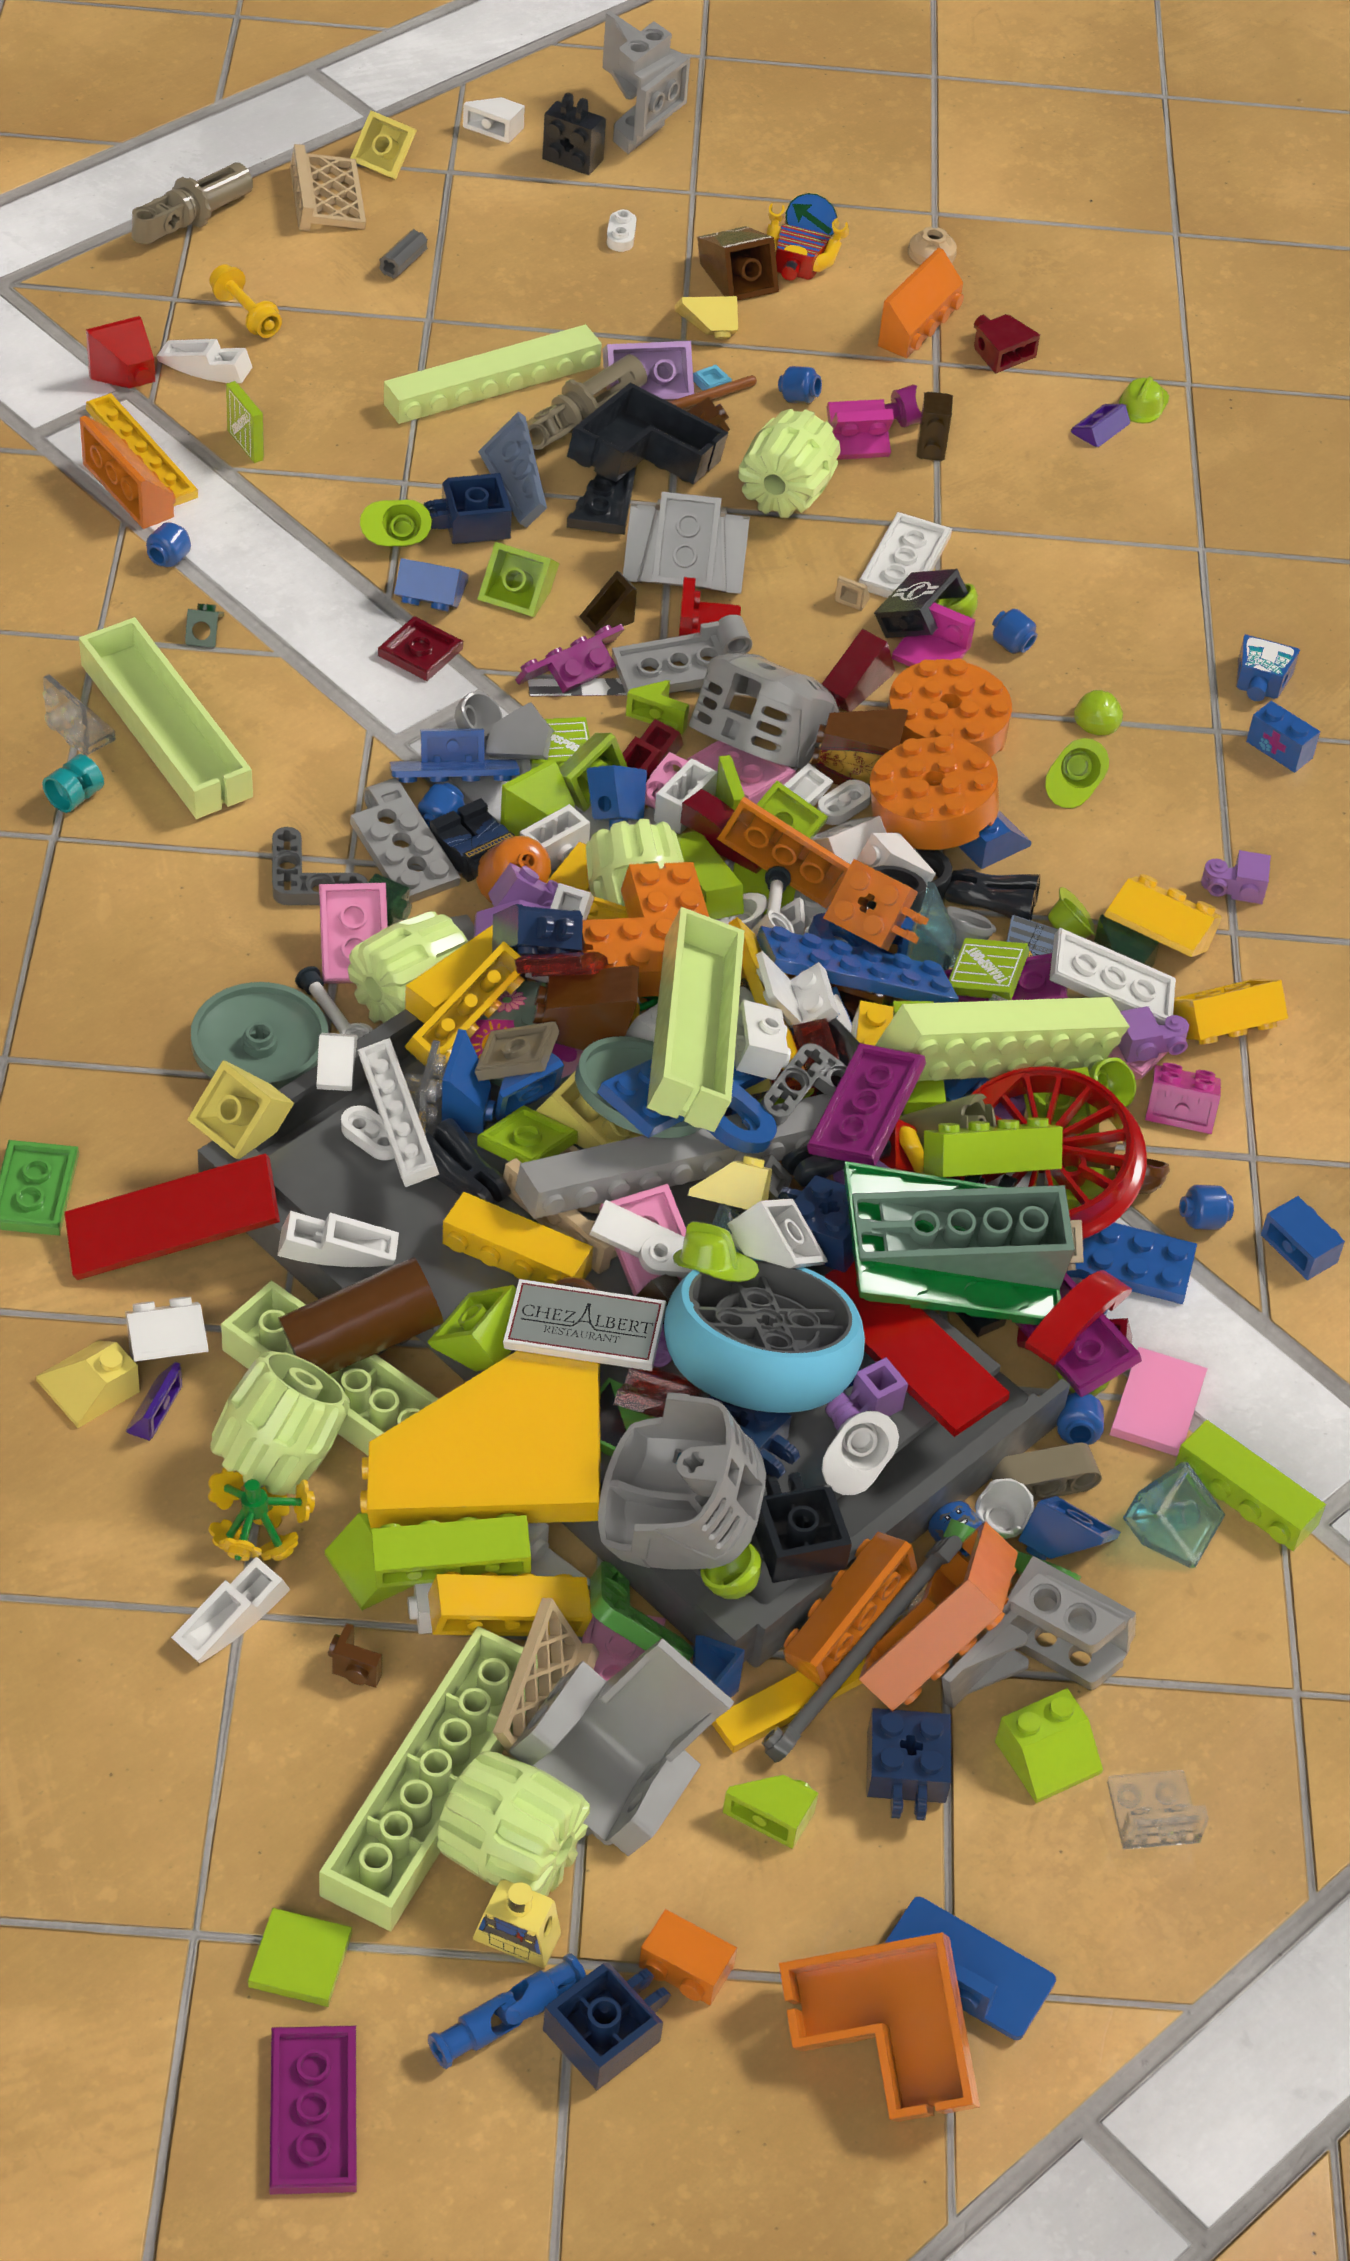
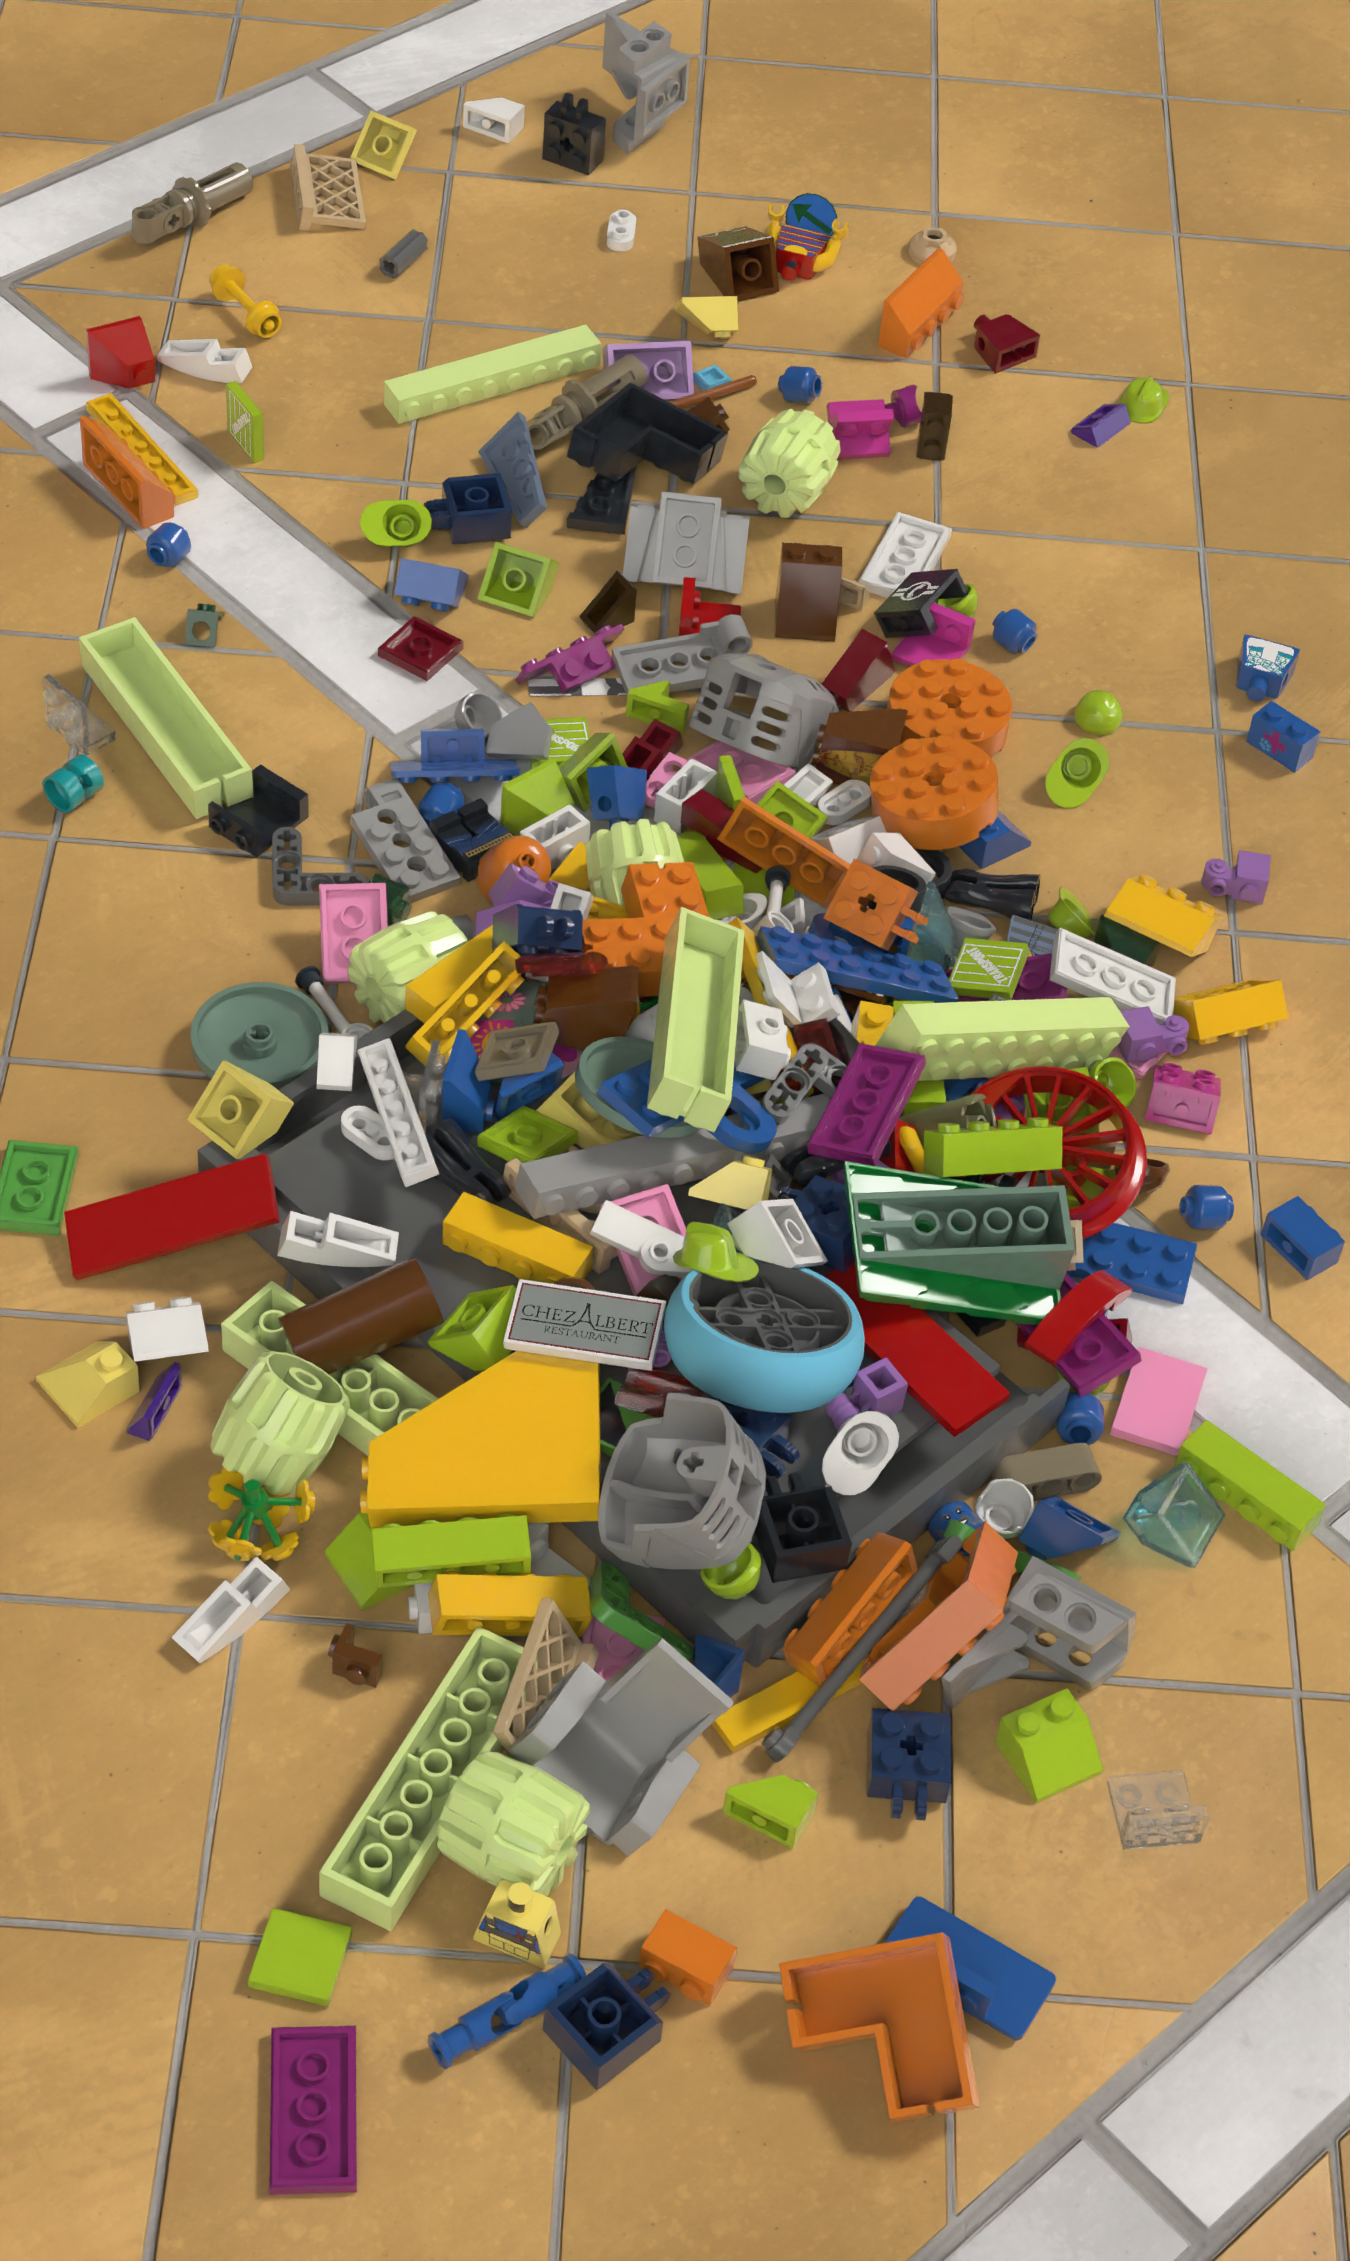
(254, 820): none -> black panel
(808, 591): none -> reddish brown slope

